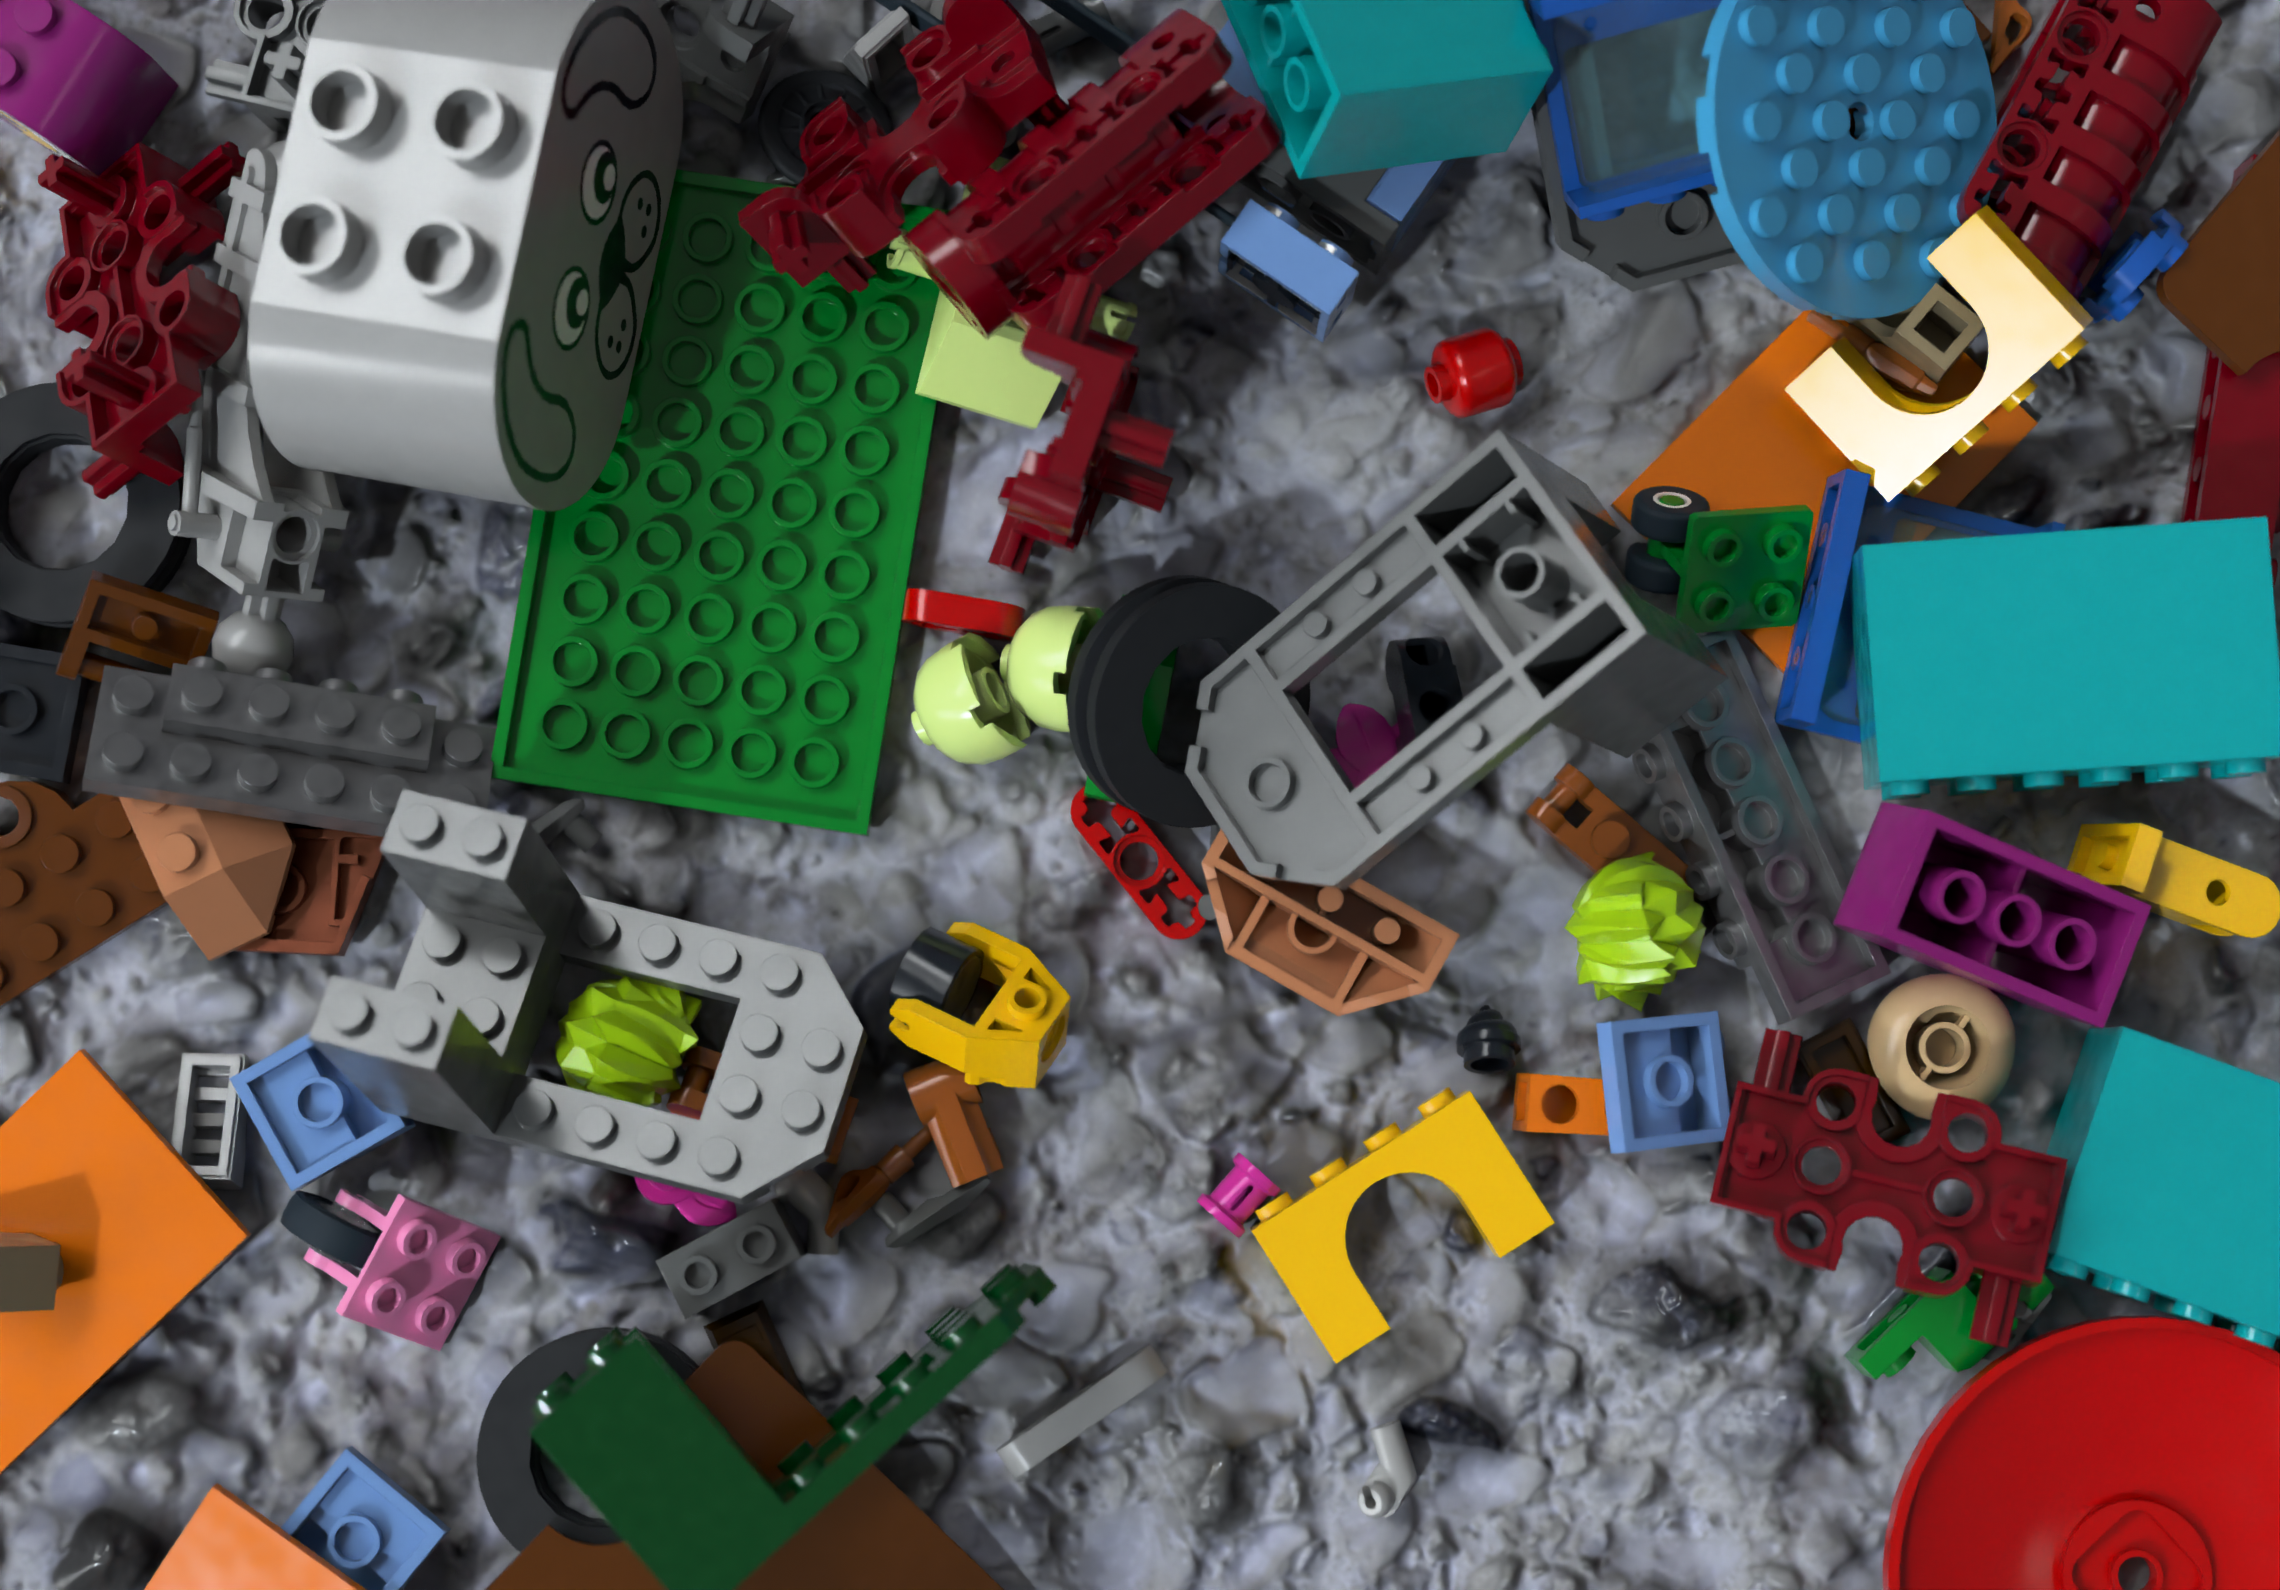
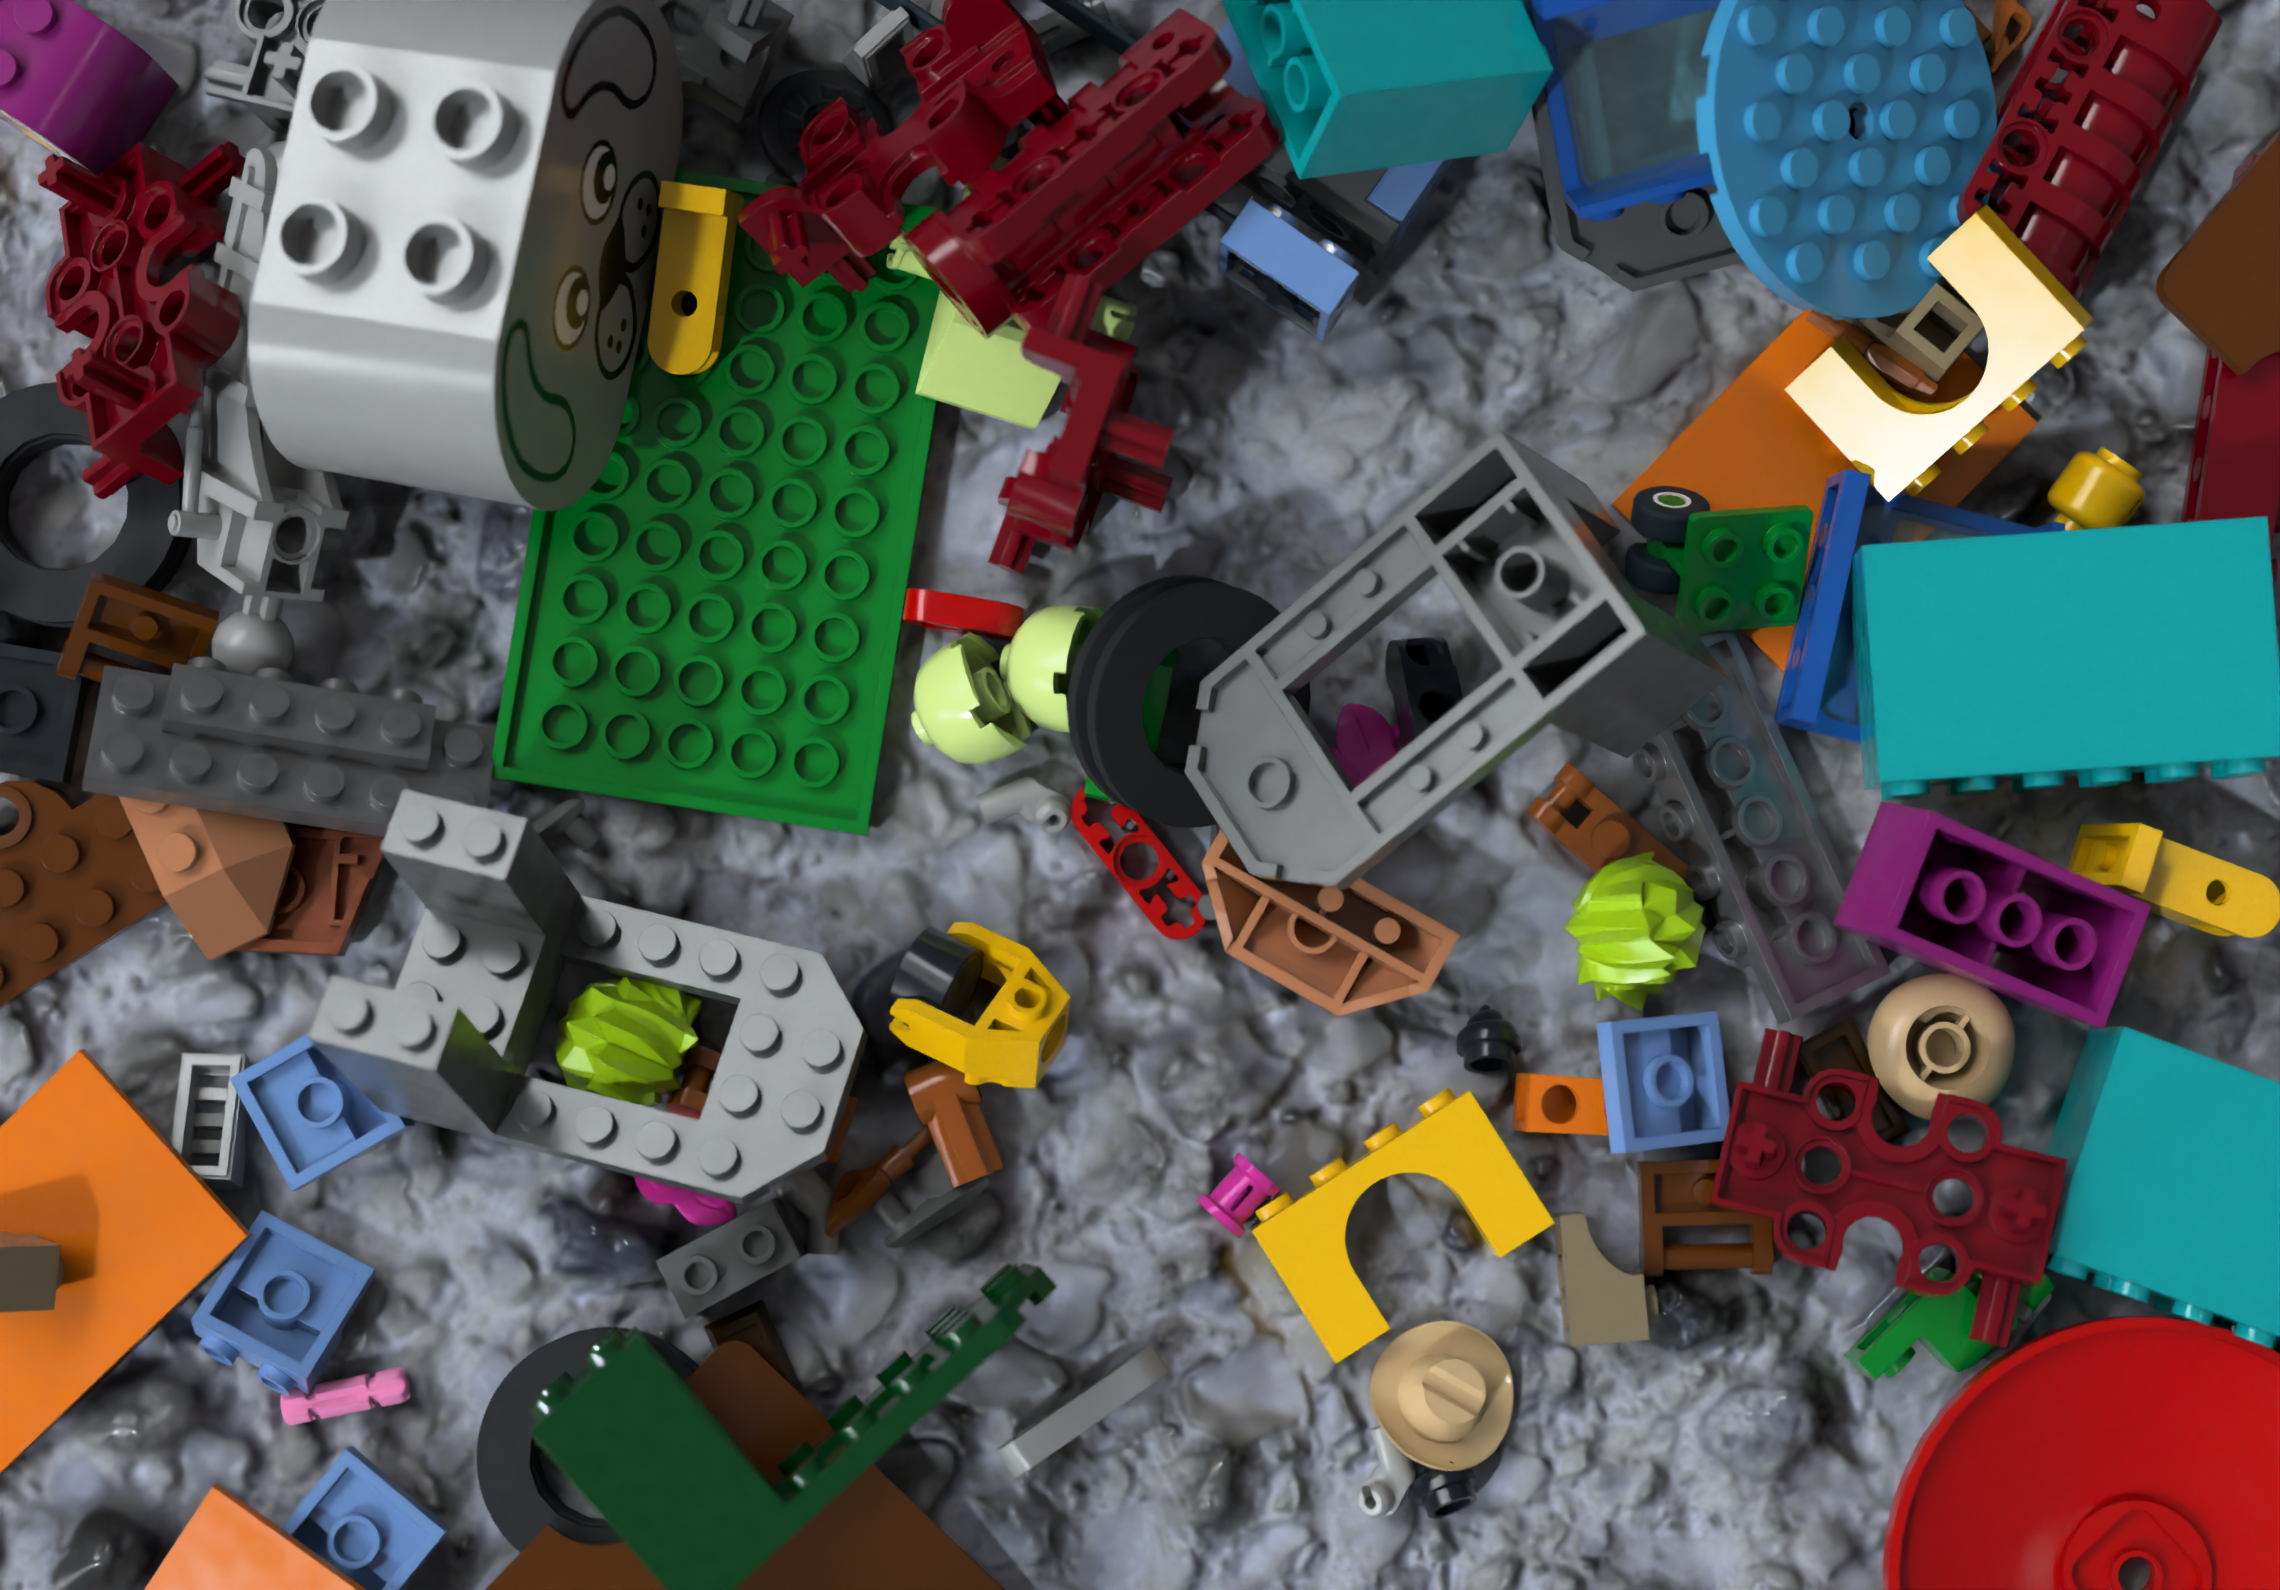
(281, 1304): none -> medium blue plate
(346, 1396): none -> bright pink axle
(412, 1260): bright pink plate -> none
(693, 259): none -> yellow piece
(1029, 799): none -> light grey arm
(1443, 1395): none -> tan hat
(1443, 1491): none -> black plate
(1474, 372): red head -> none
(1596, 1297): none -> dark tan arch
(1680, 1196): none -> reddish brown plate
(2096, 491): none -> yellow head
(2131, 263): blue plate -> none

